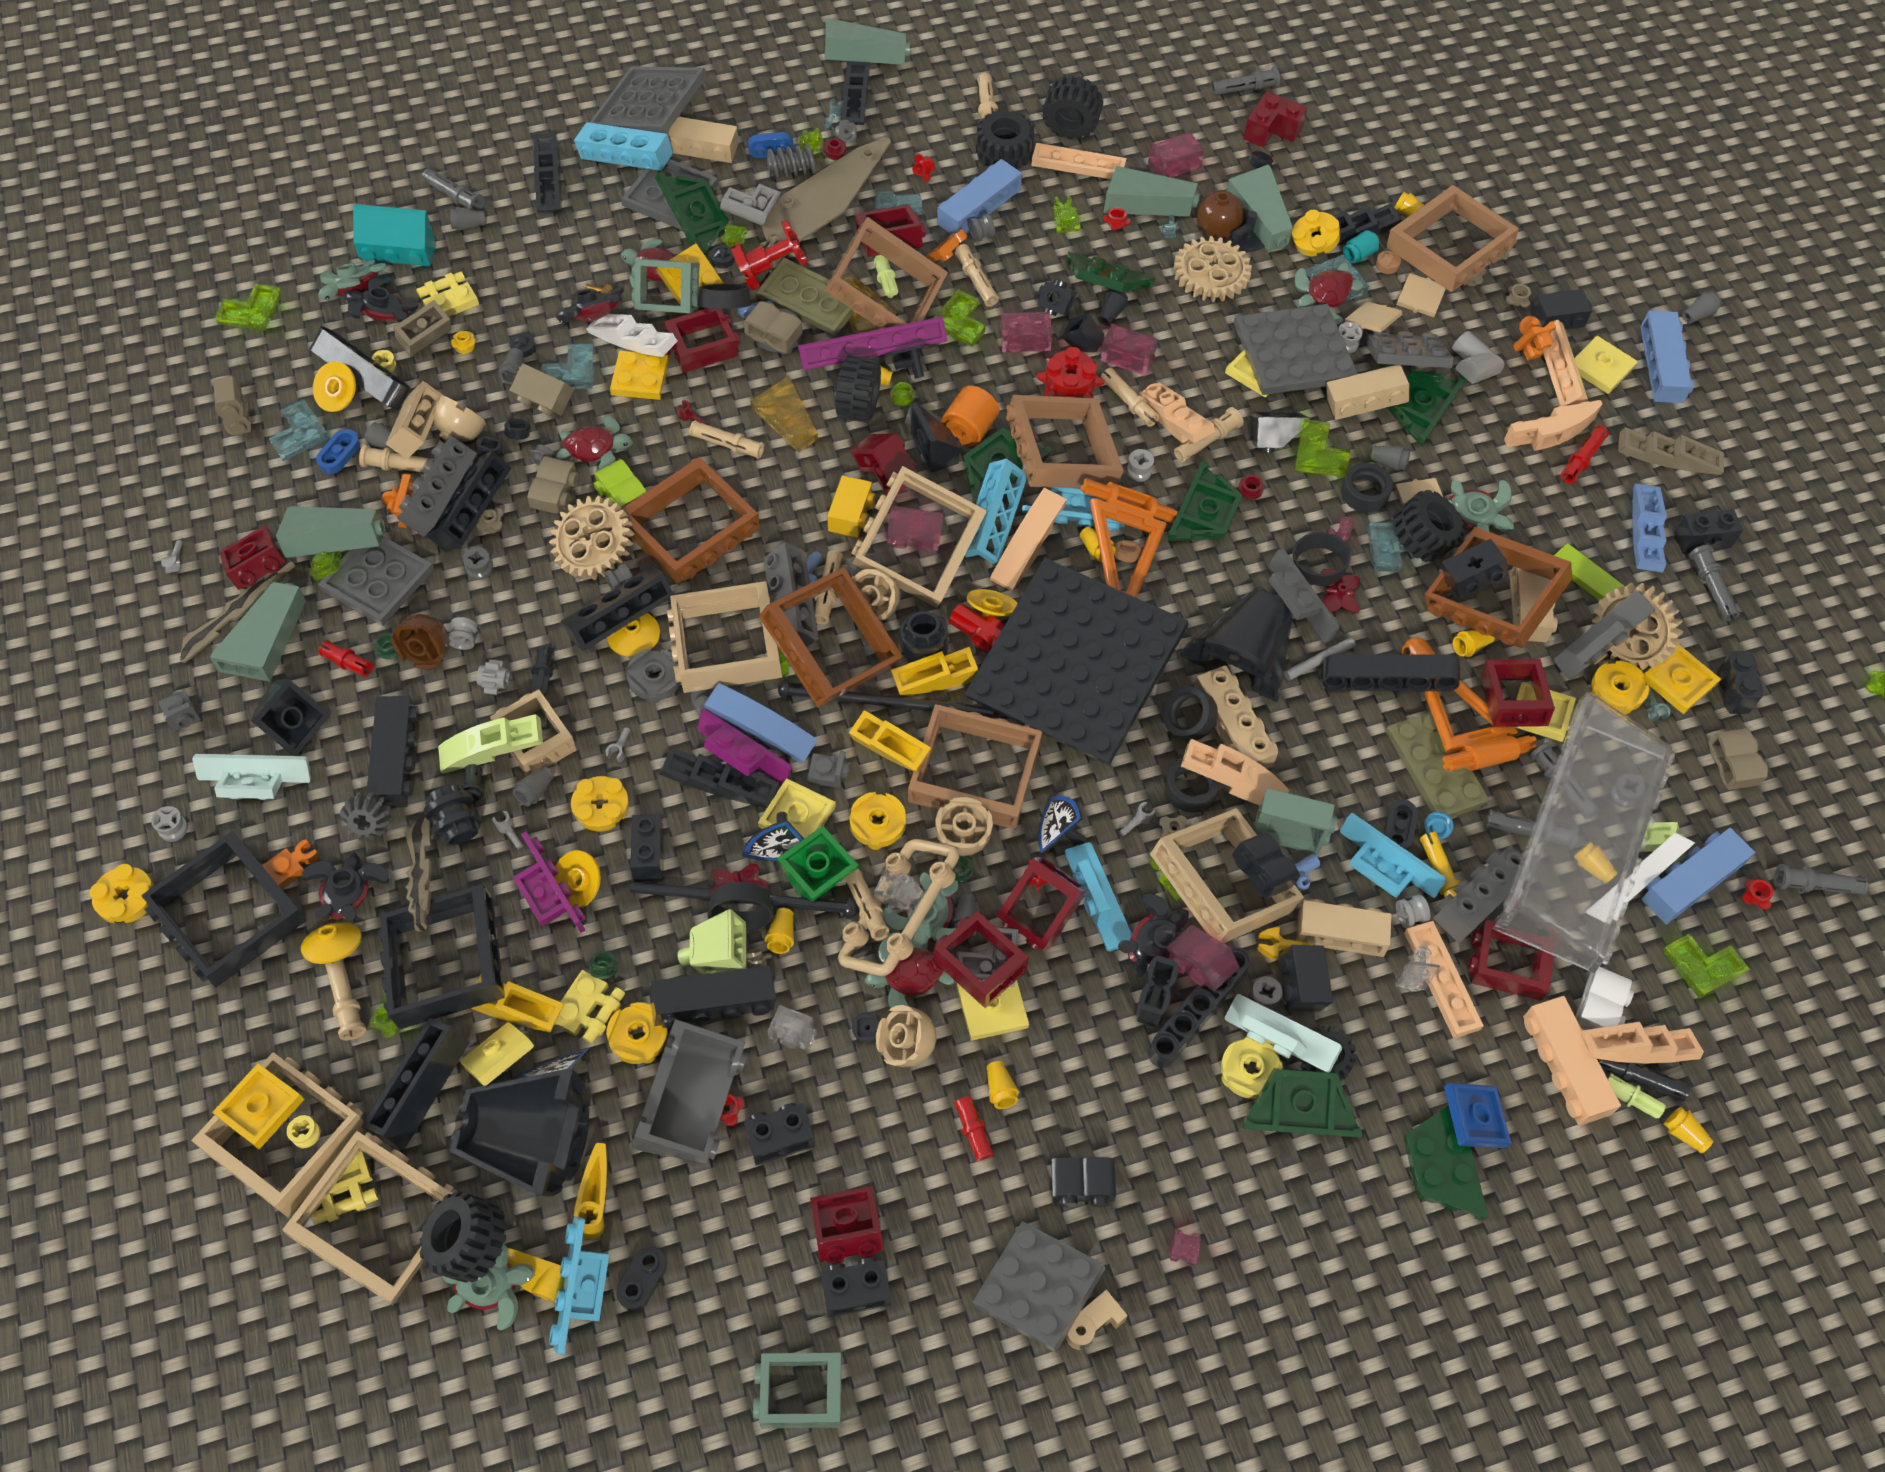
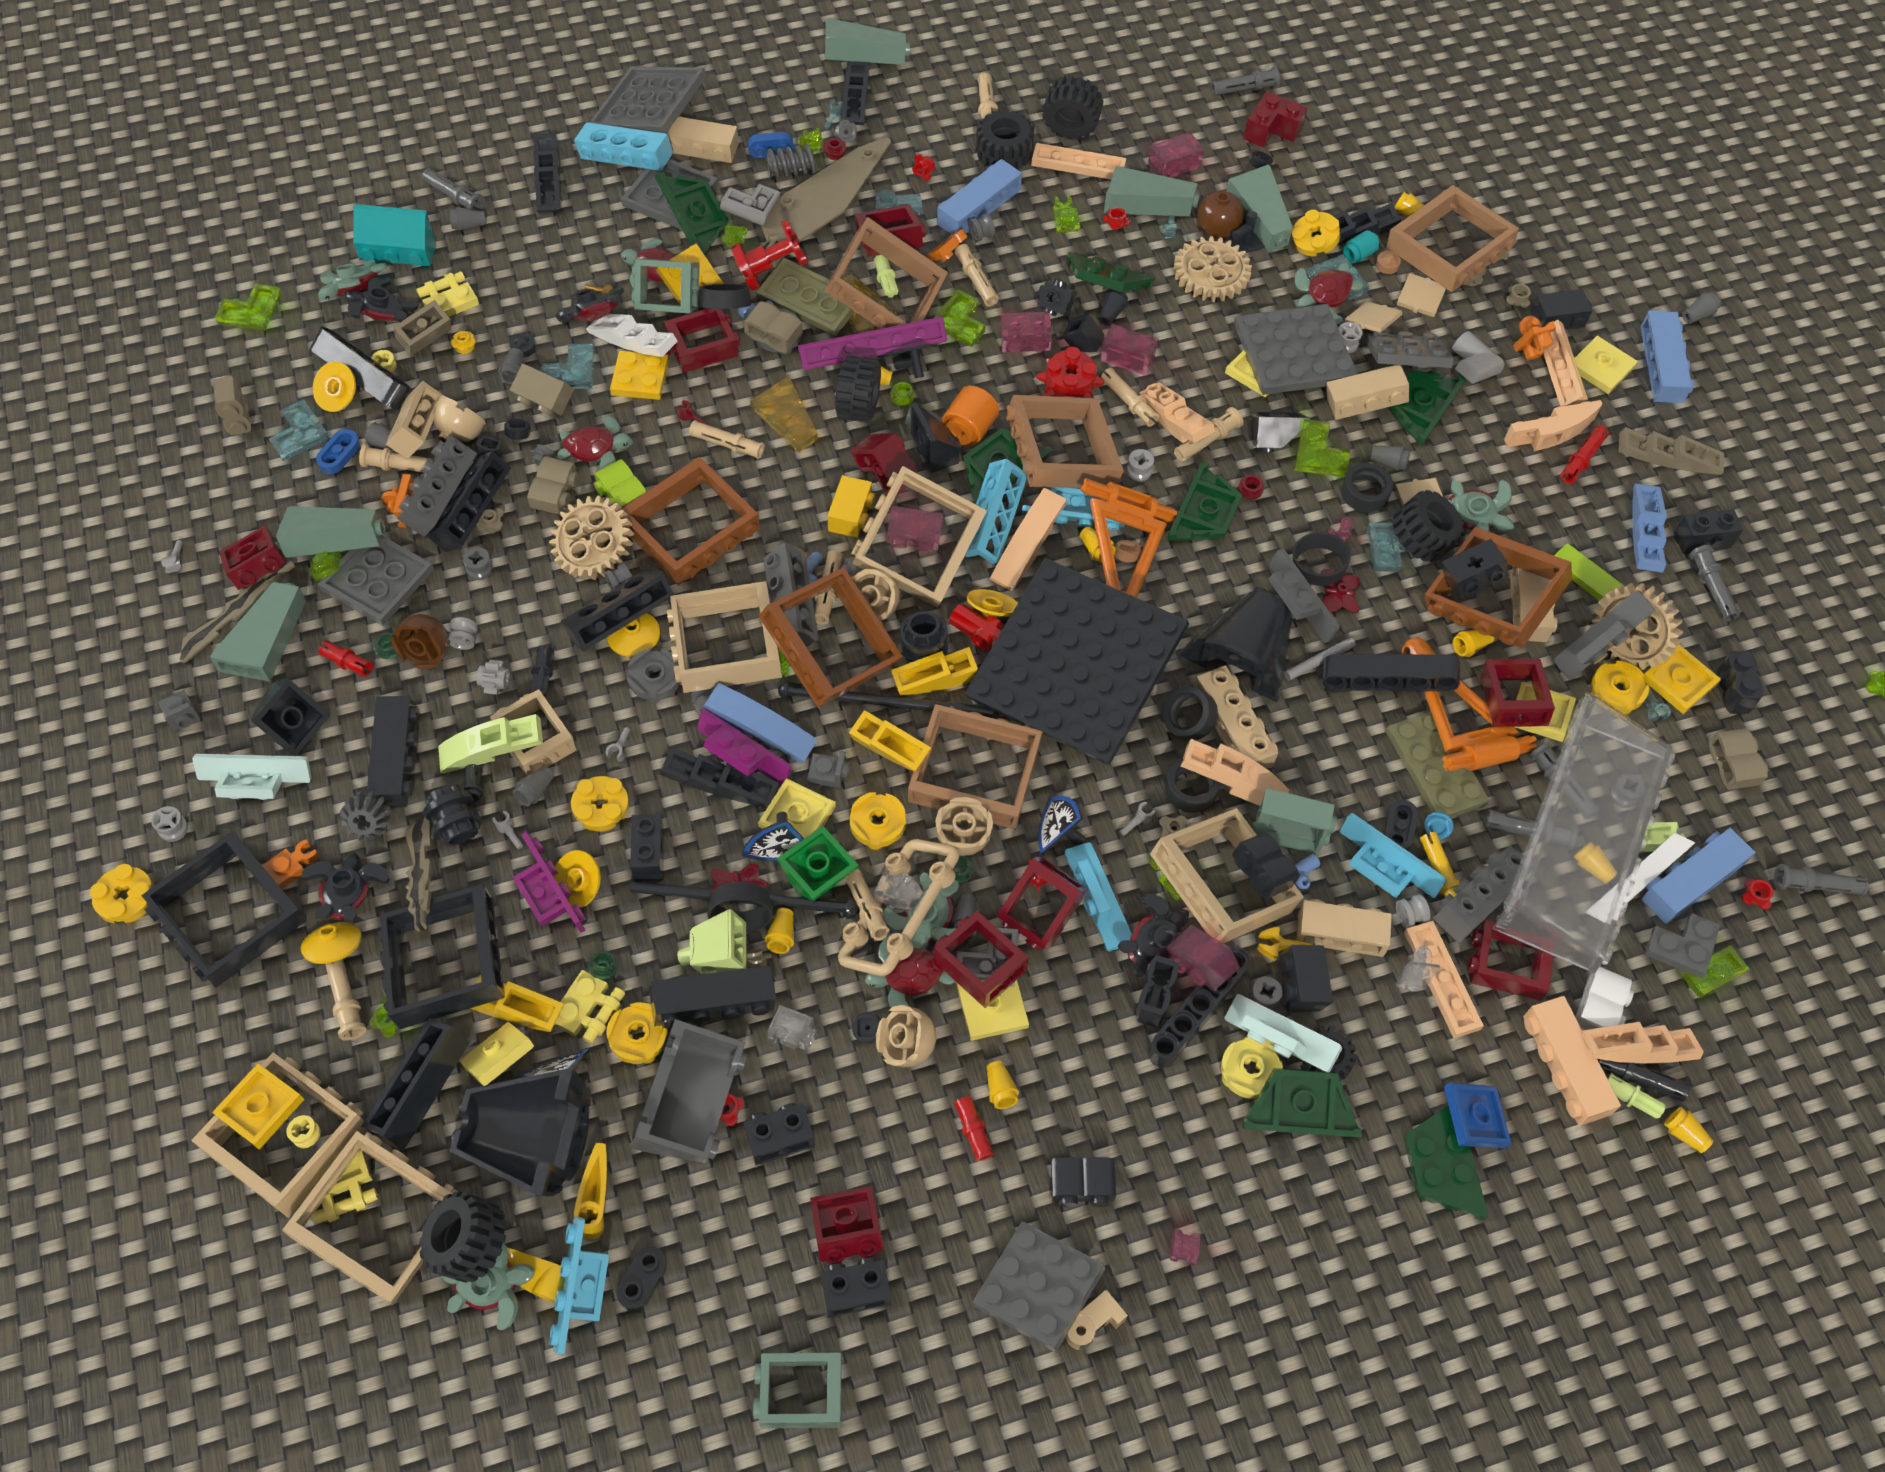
(722, 256): black tile -> none
(1686, 952): none -> dark grey plate

